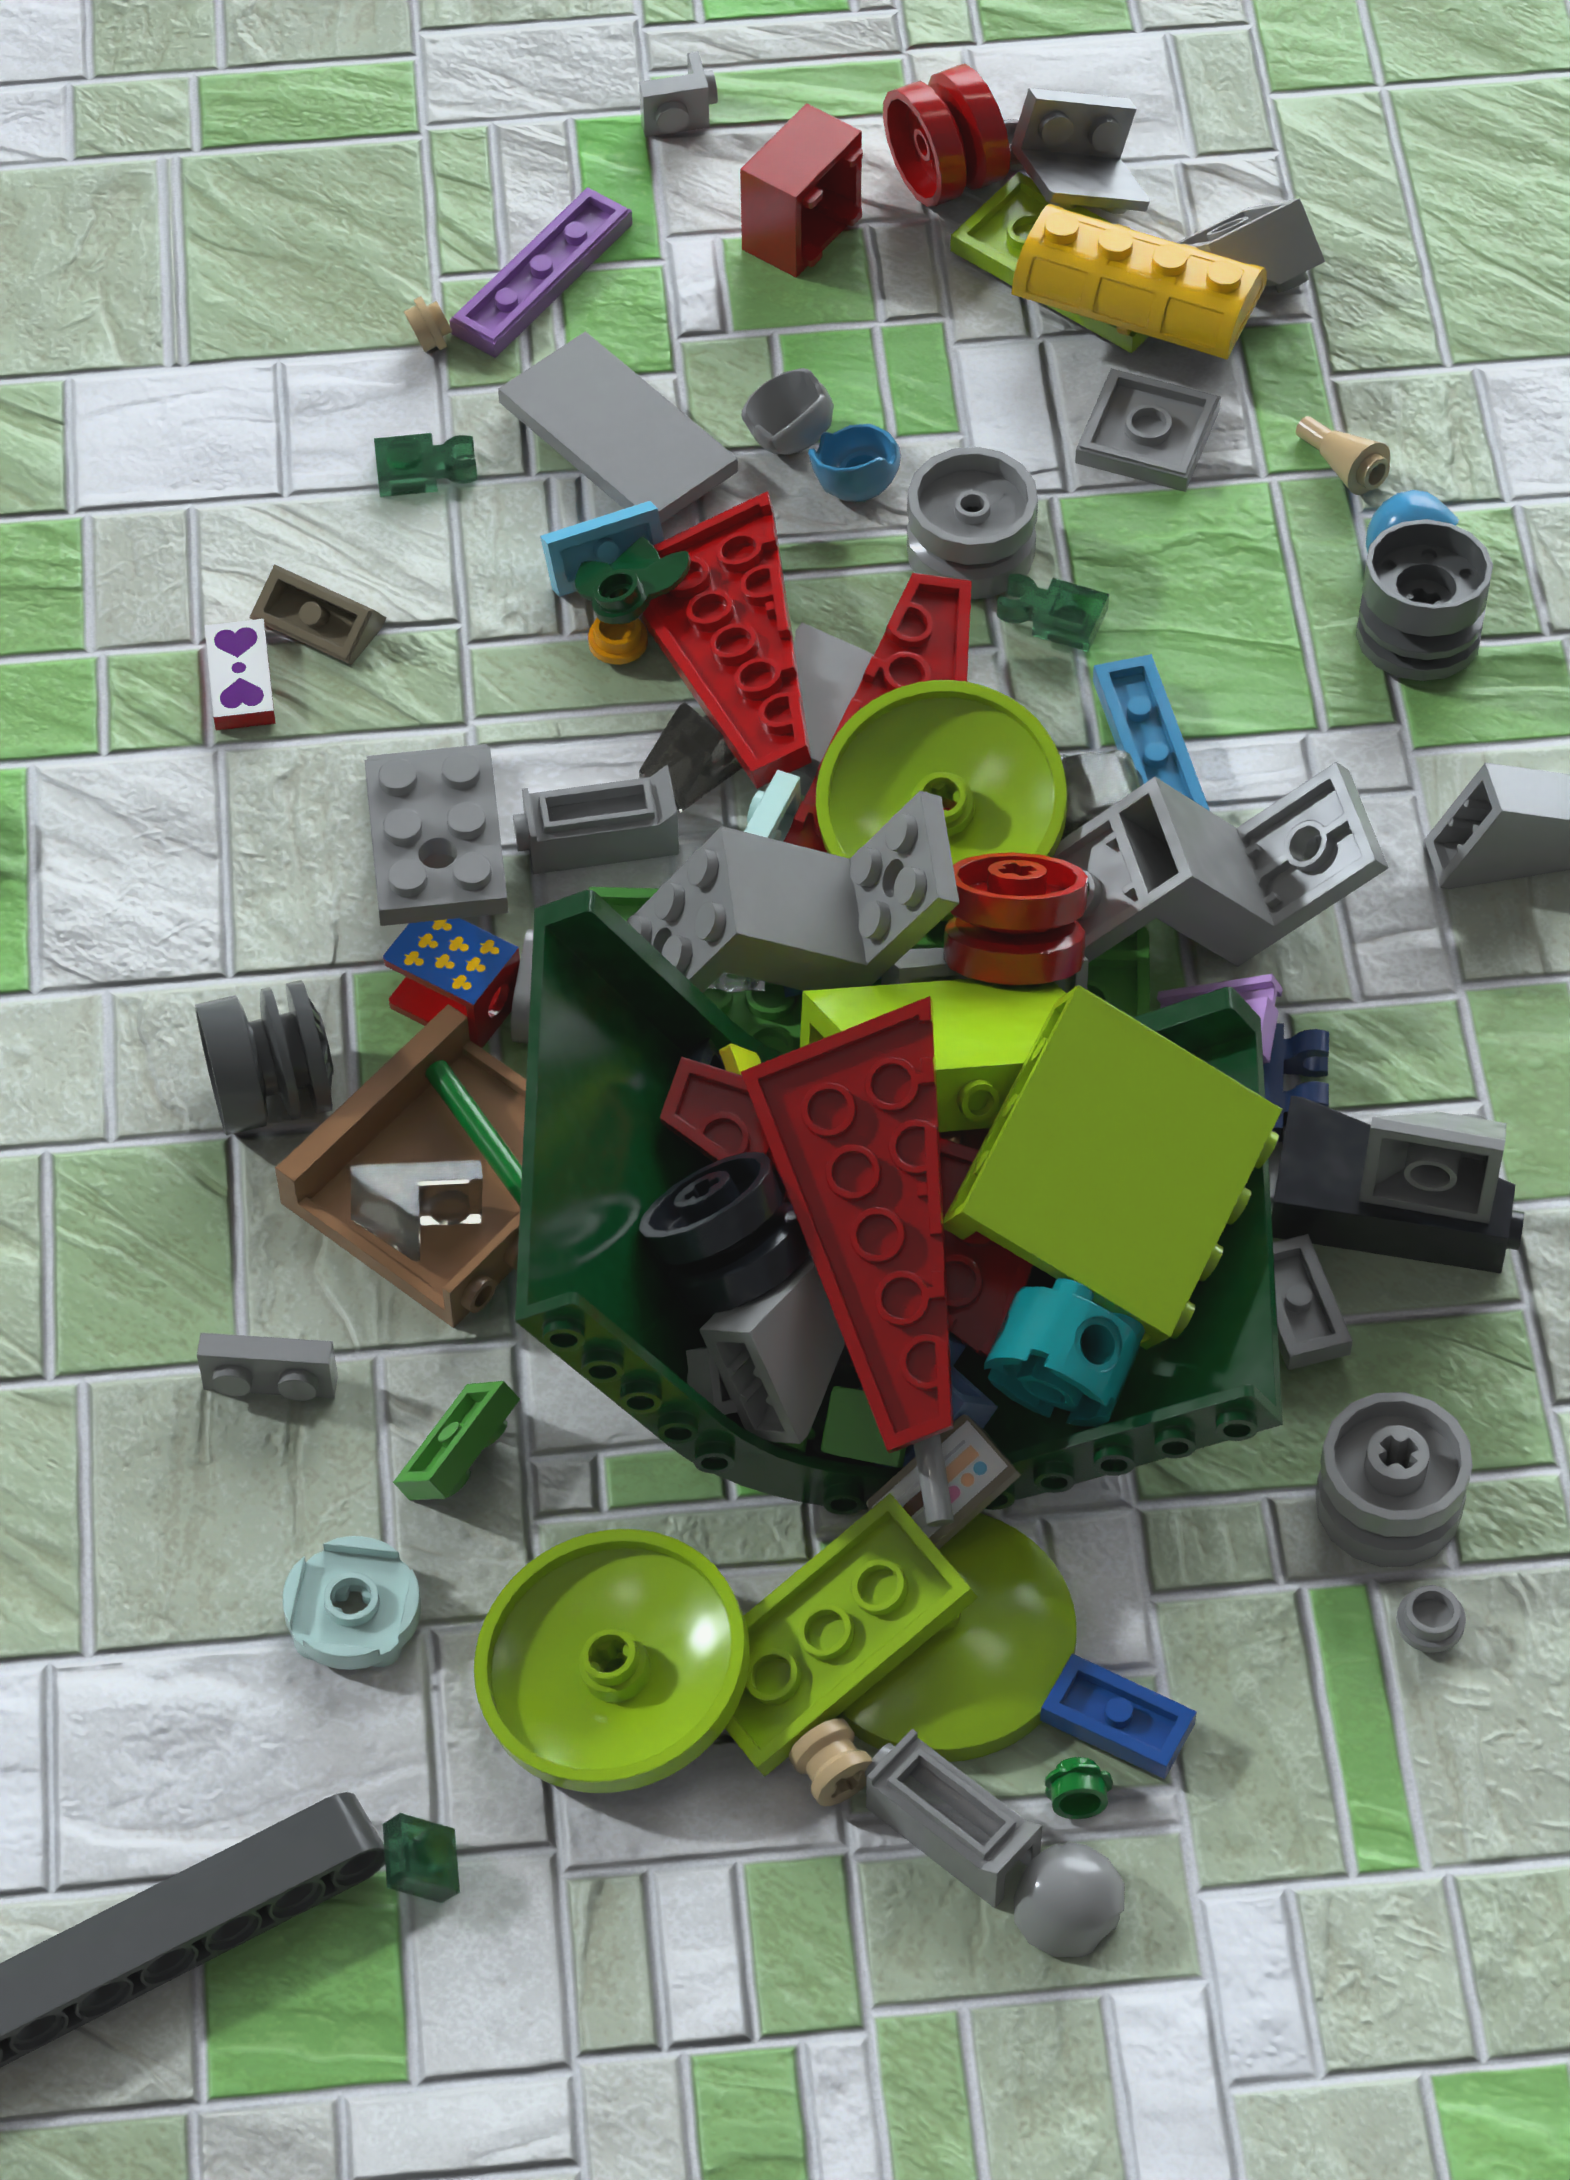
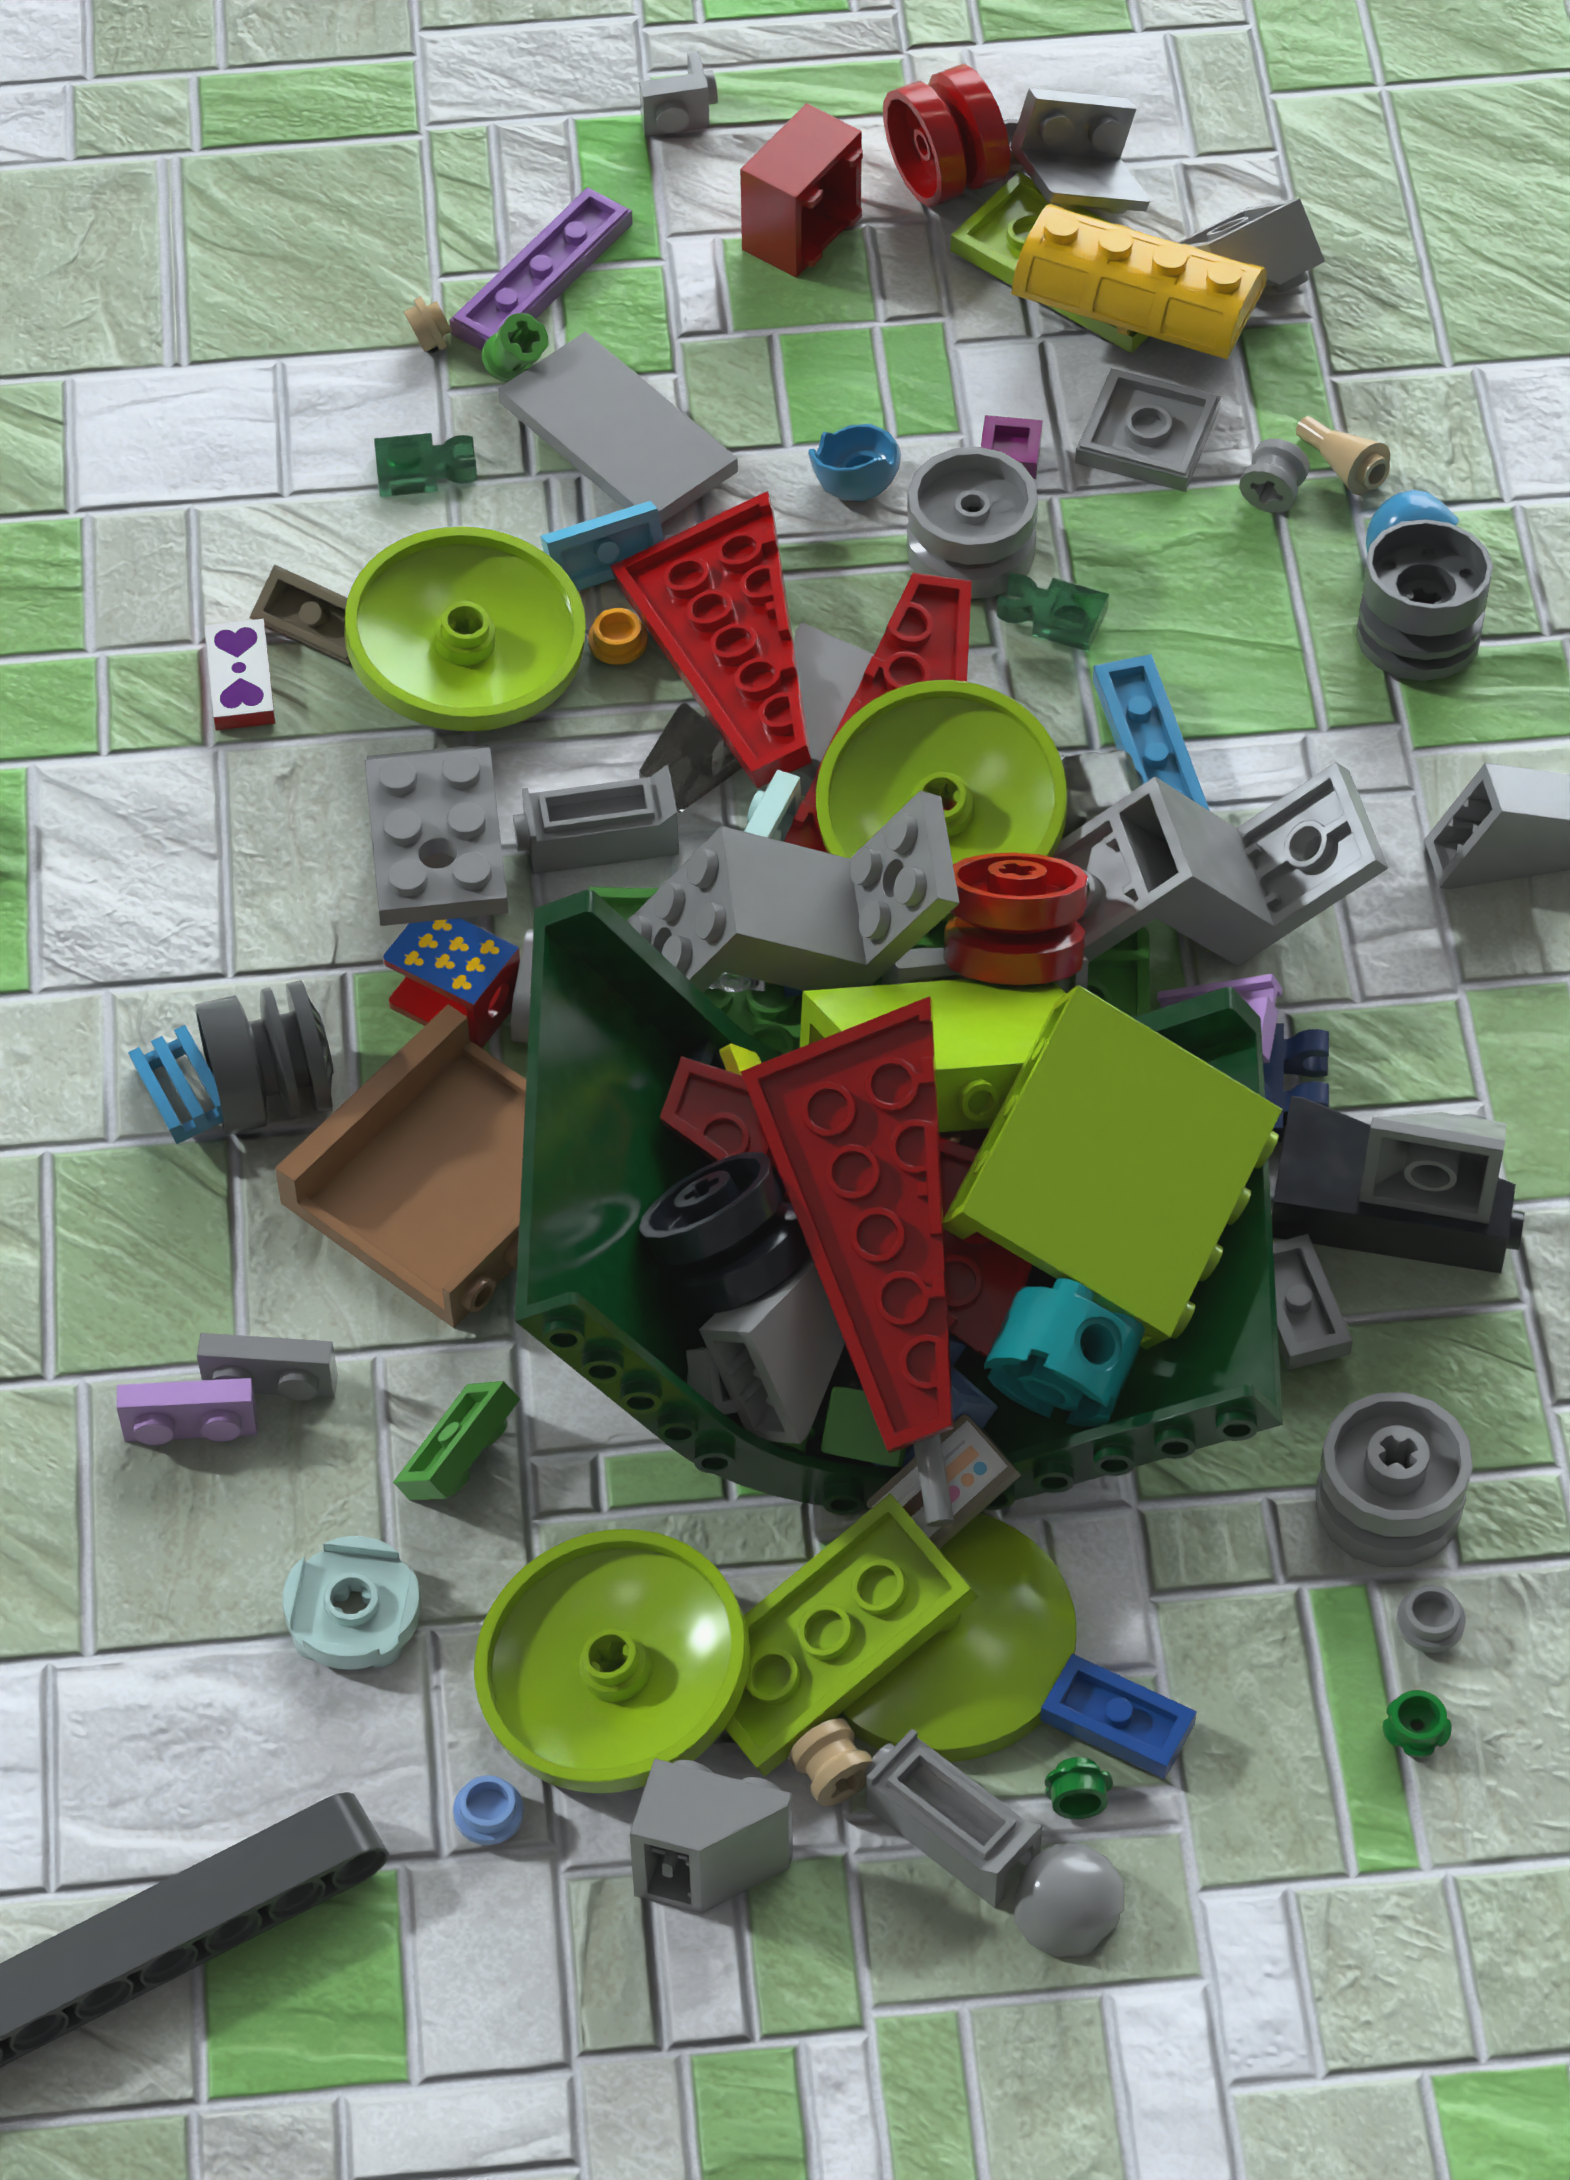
(165, 1056): none -> dark azure tile
(187, 1410): none -> lavender plate
(402, 1197): clear smoke slope -> none
(421, 1858): clear green plate -> none
(464, 628): none -> lime dish
(476, 1126): green bar -> none
(488, 1810): none -> light blue plate
(514, 346): none -> bright green bush
(630, 583): dark green plate -> none
(707, 1835): none -> light grey slope
(789, 412): light grey hair -> none
(1015, 438): none -> magenta plate
(1274, 475): none -> light grey wheel
(1422, 1708): none -> green plate

